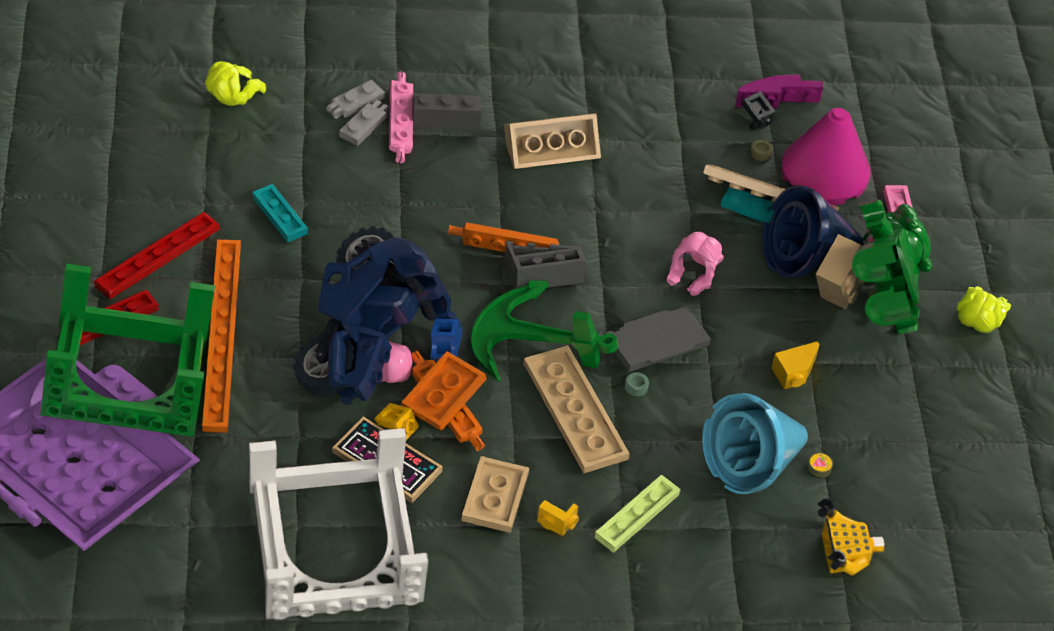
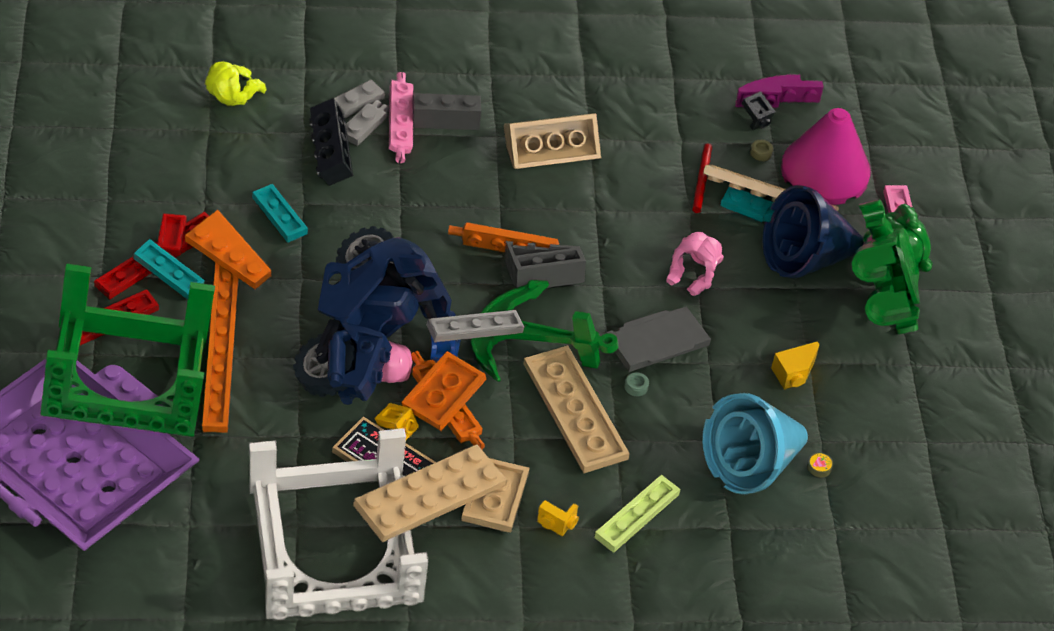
(166, 267): none -> teal plate
(172, 233): none -> red tile
(226, 247): none -> orange wing
(330, 142): none -> black brick
(429, 493): none -> tan plate
(475, 325): none -> light grey tile
(702, 178): none -> red bar
(835, 275): tan brick -> none
(846, 541): yellow torso -> none
(982, 310): neon yellow hair -> none

